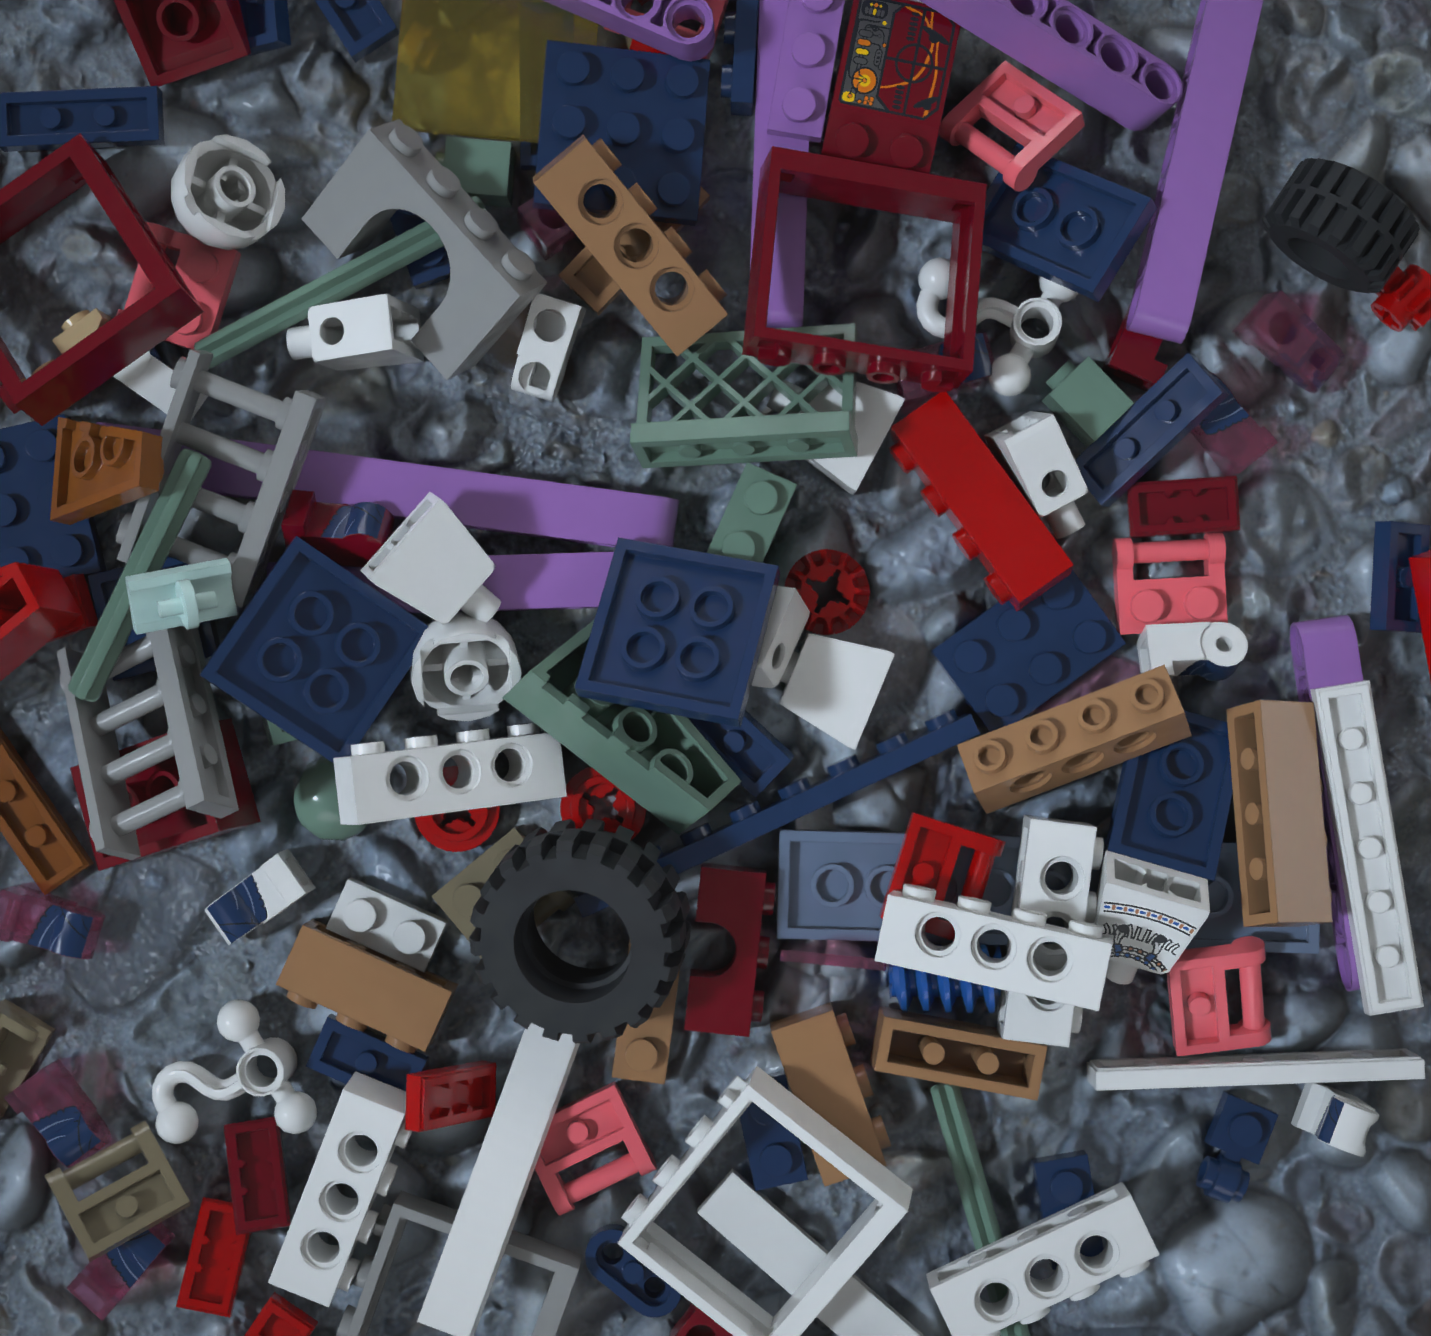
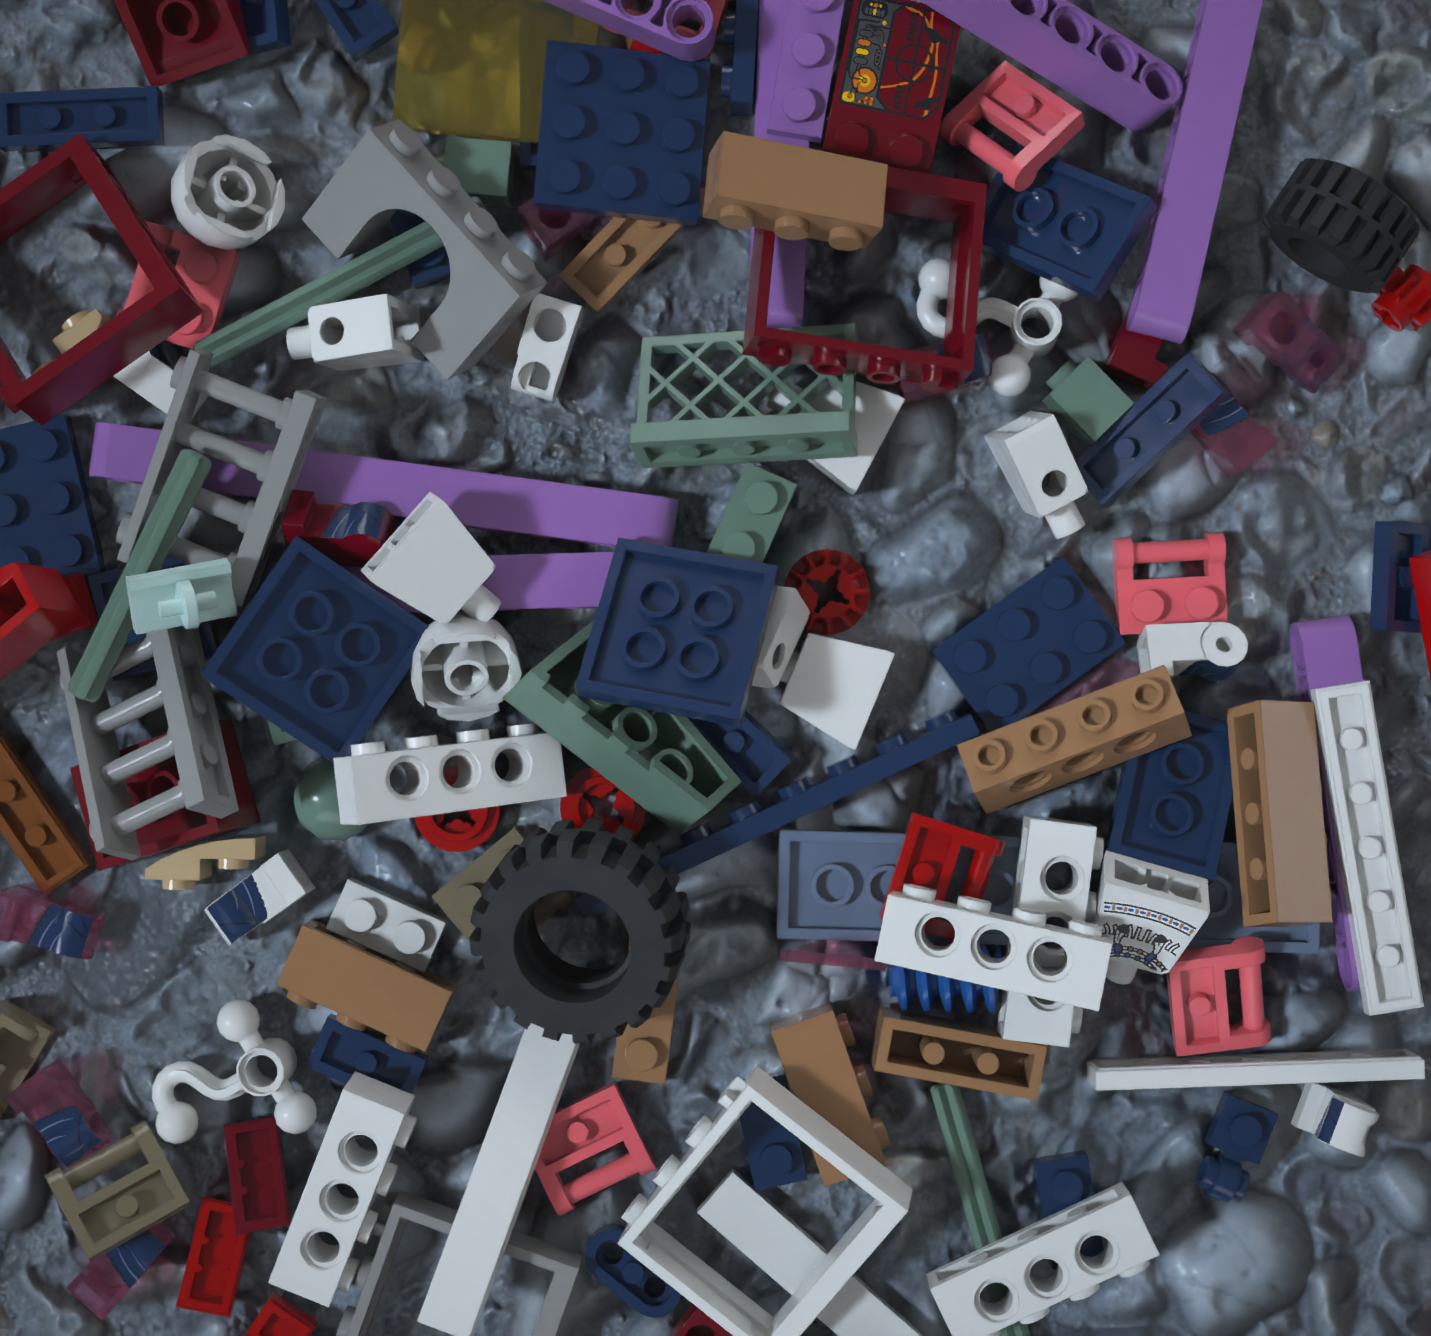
(101, 469): dark orange wing -> none
(194, 864): none -> tan slope
(450, 1095): red plate -> none
(676, 320): medium nougat brick -> none
(725, 997): dark red arch -> none
(794, 191): none -> medium nougat brick
(980, 502): red brick -> none
(1183, 507): dark red plate -> none

